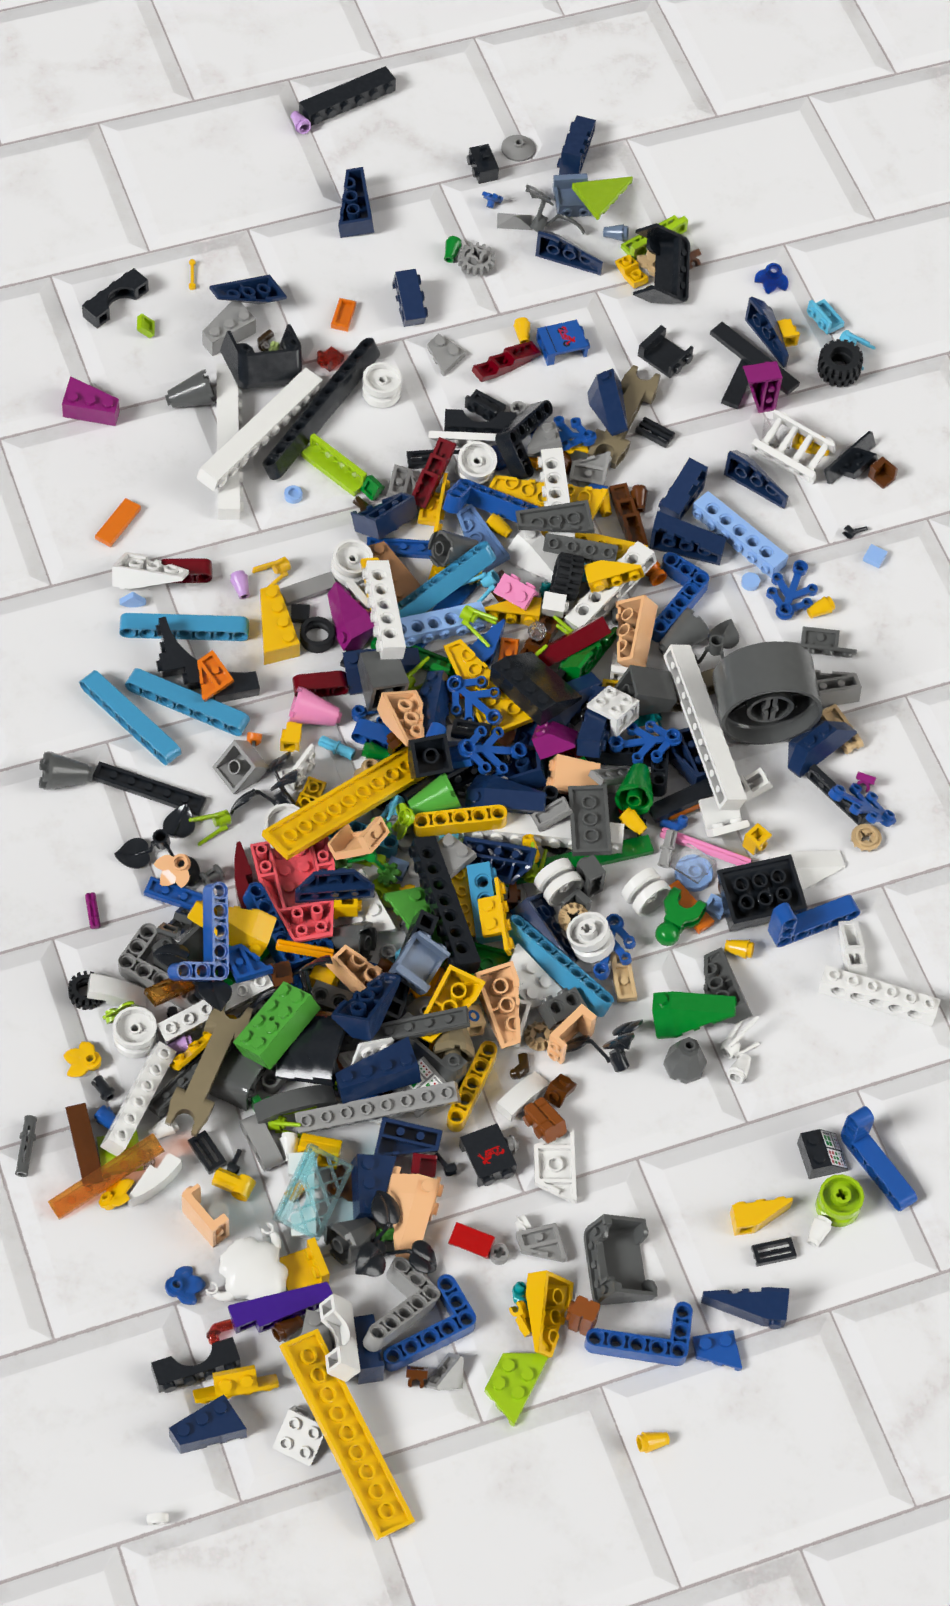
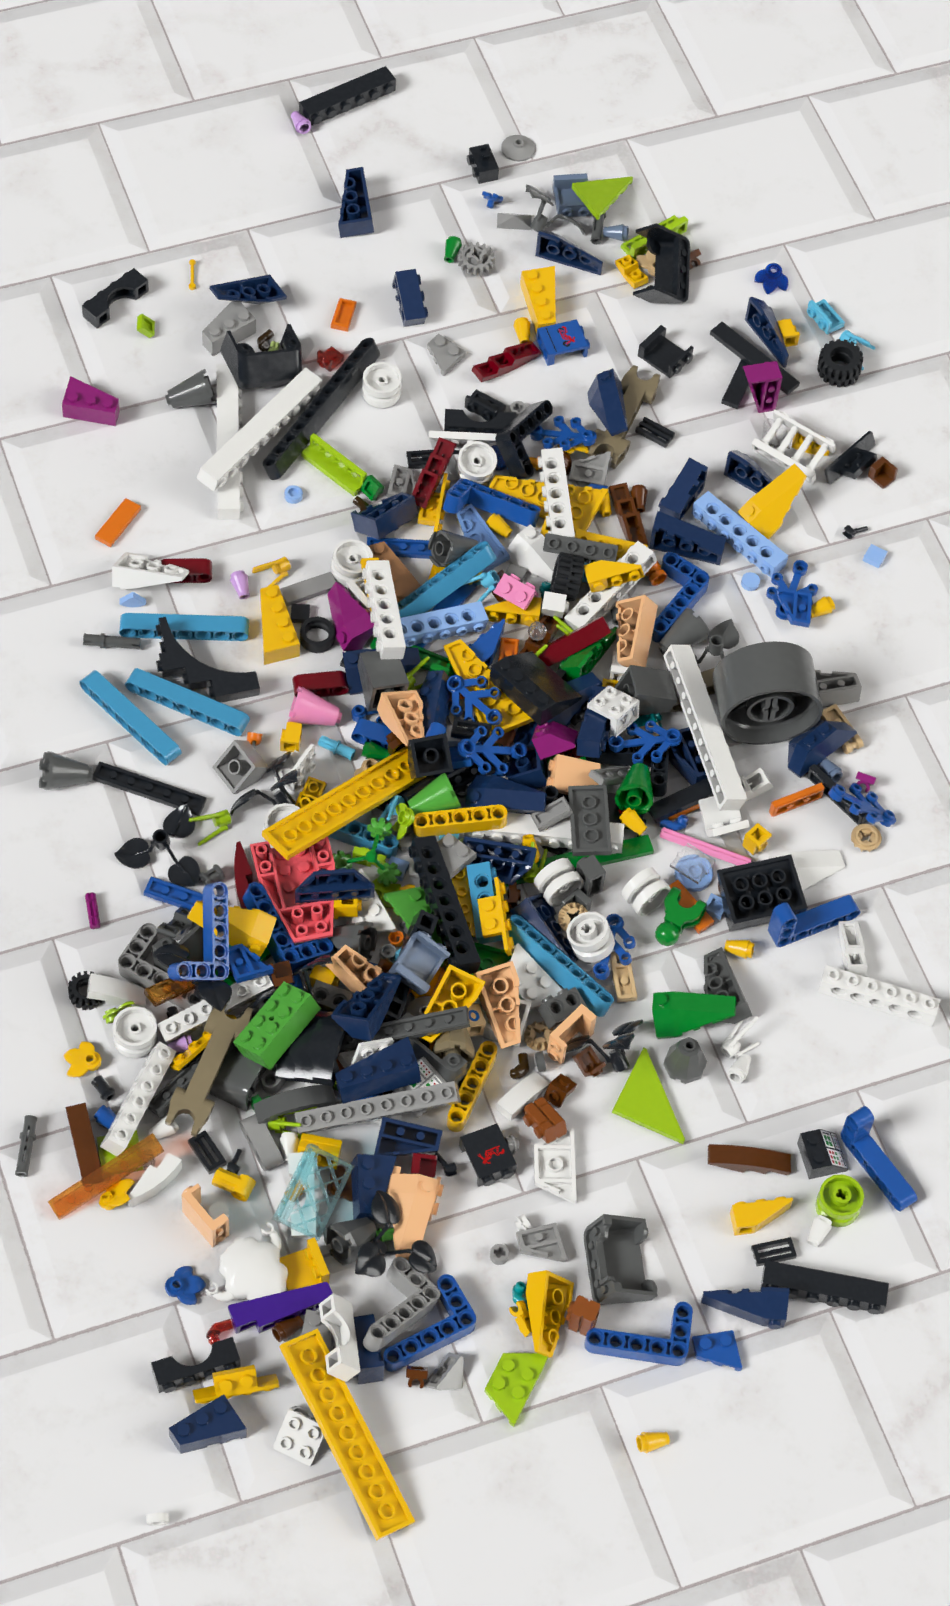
(111, 641): none -> dark grey pin
(171, 871): light nougat plate -> none
(213, 675): orange wing -> none
(303, 949): light orange axle -> none
(352, 844): light nougat panel -> none
(393, 938): none -> orange hinge
(470, 614): lime plant -> none
(471, 1240): red hinge -> none
(517, 570): none -> light grey tile
(539, 295): none -> yellow wedge
(540, 1061): none -> dark grey tile
(544, 437): light grey wing -> none
(566, 517): dark grey wing -> none
(576, 146): dark blue wedge -> none
(589, 1062): none -> reddish brown bracket
(597, 229): none -> dark grey pin
(646, 1101): none -> lime tile
(667, 848): light grey axle -> none
(749, 1158): none -> reddish brown slope
(772, 503): none -> yellow wedge
(796, 606): none -> blue wing
(796, 799): none -> orange tile
(823, 640): dark grey bracket -> none
(826, 1287): none -> black brick
(831, 769): none -> sand blue cone

